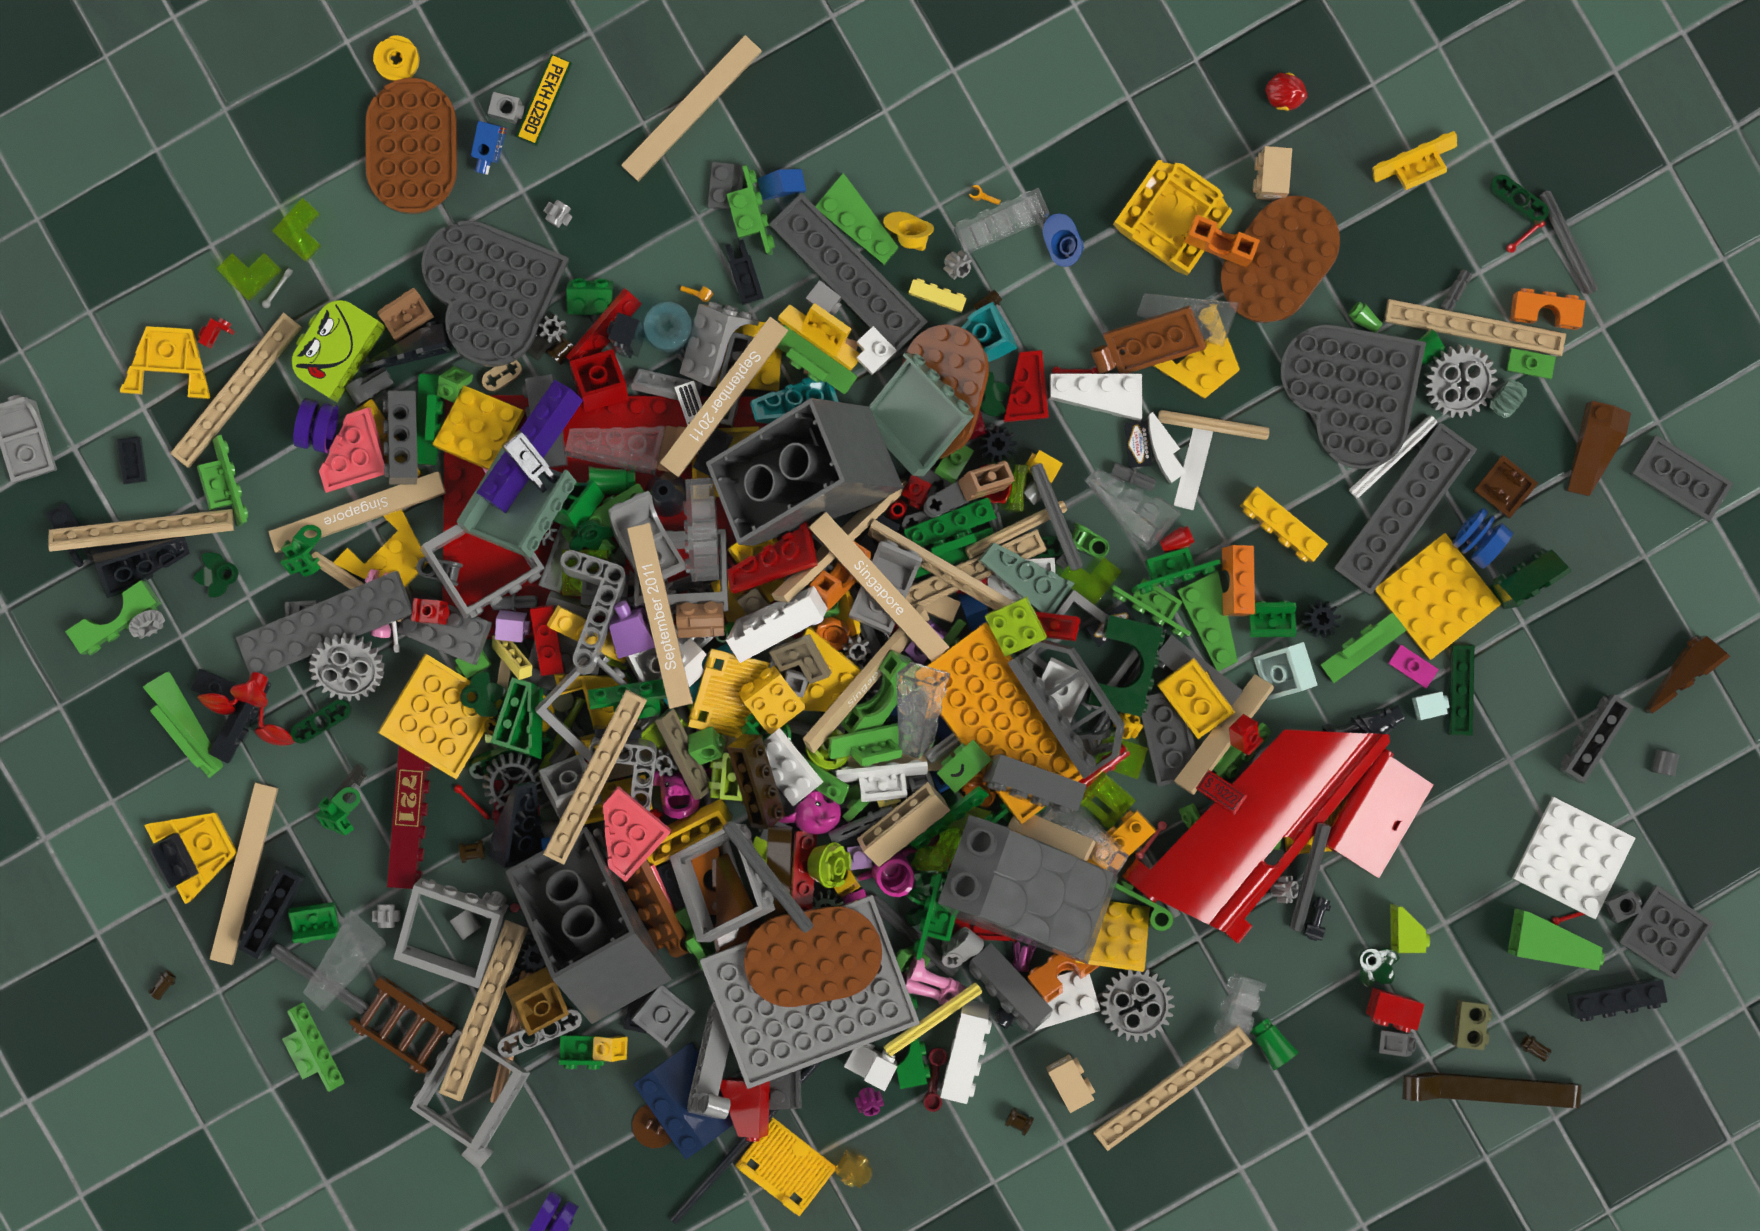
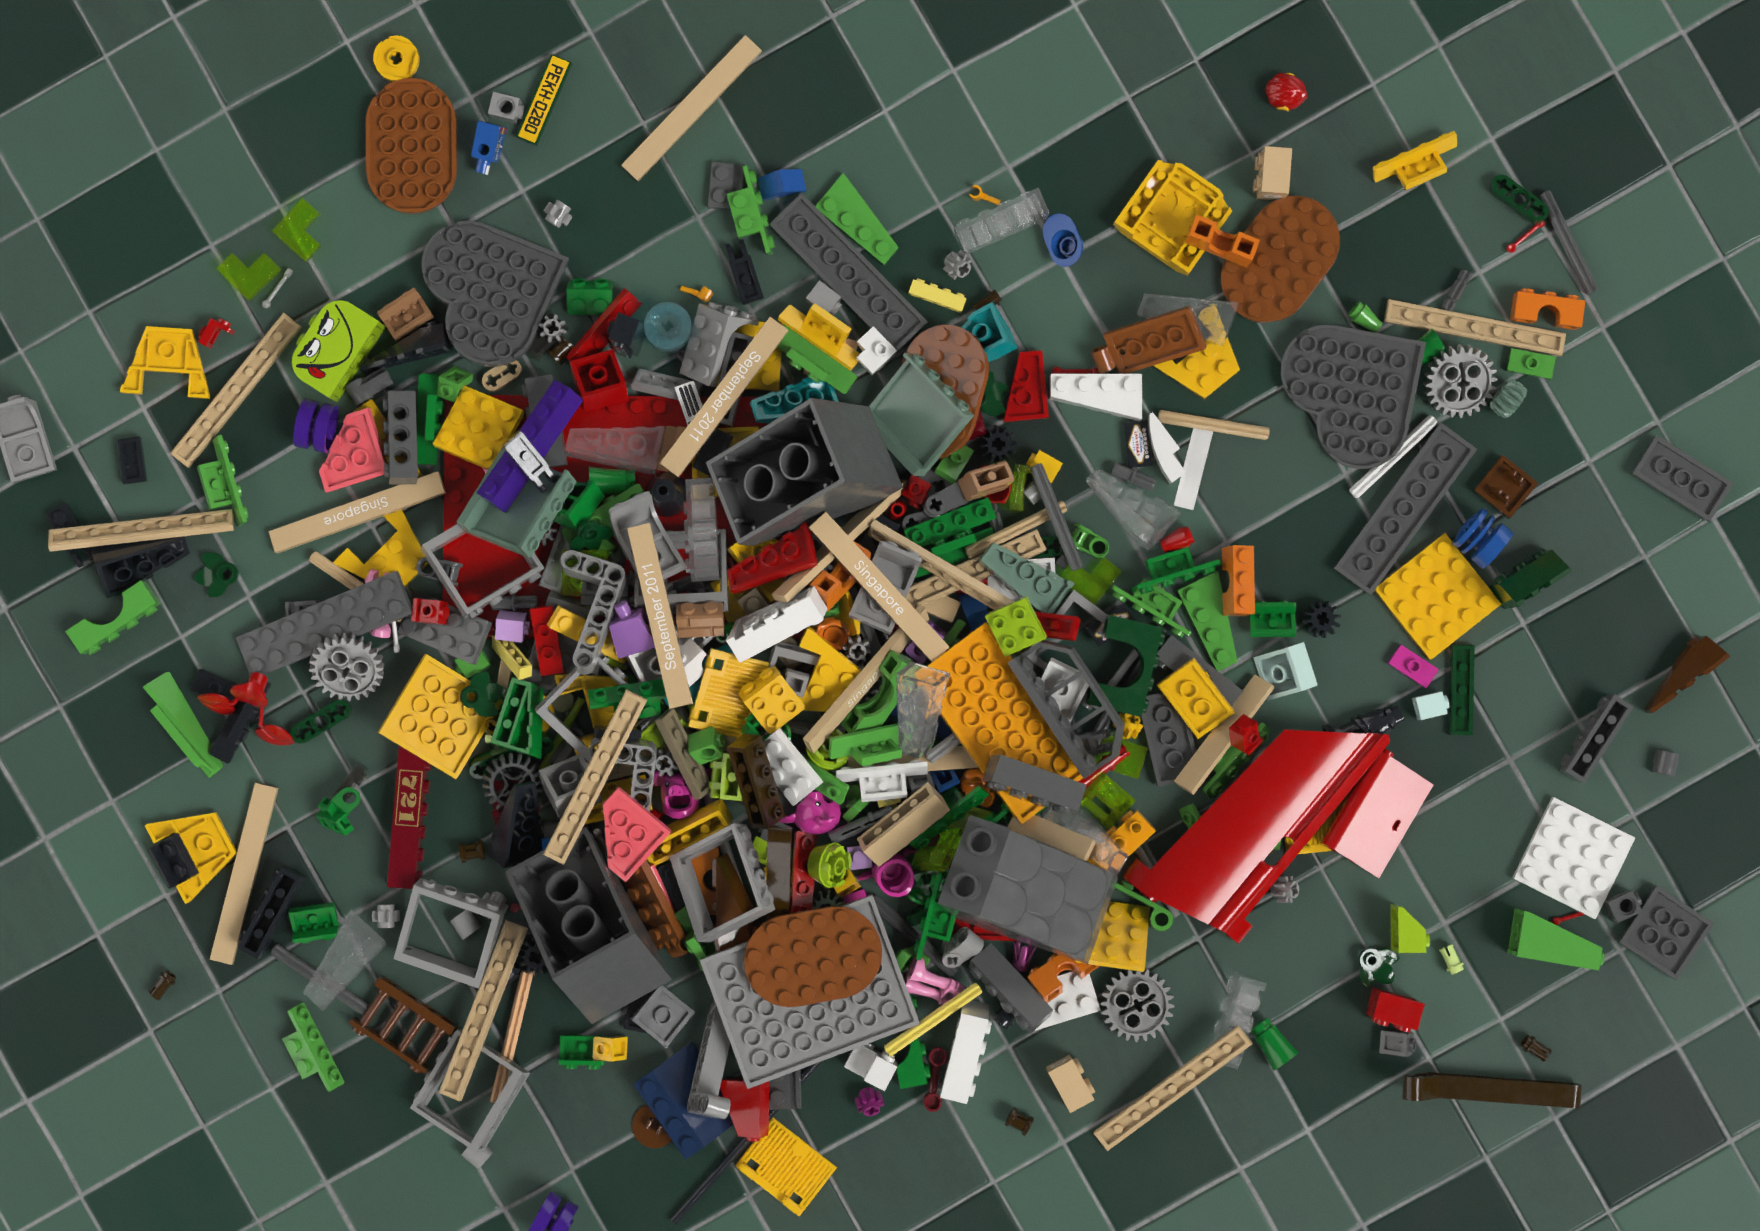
(146, 623): light grey gear -> none
(298, 552): green piece -> none
(459, 789): red hinge -> none
(537, 1001): pearl gold brick -> none
(540, 1036): light grey beam -> none
(768, 876): dark grey axle -> none
(802, 653): dark tan plate -> none
(854, 1169): clear yellow brick -> none
(910, 230): yellow piece -> none
(964, 766): bright green brick -> none
(1160, 827): coral hinge -> none
(1221, 792): red tile -> none
(1283, 524): yellow brick -> none
(1310, 876): dark grey axle -> none
(1315, 931): black bar -> none
(1363, 647): bright green bracket -> none
(1452, 960): none -> yellowish green pin
(1465, 1024): olive brick -> none
(1598, 441): reddish brown wedge -> none
(1616, 998): black brick -> none

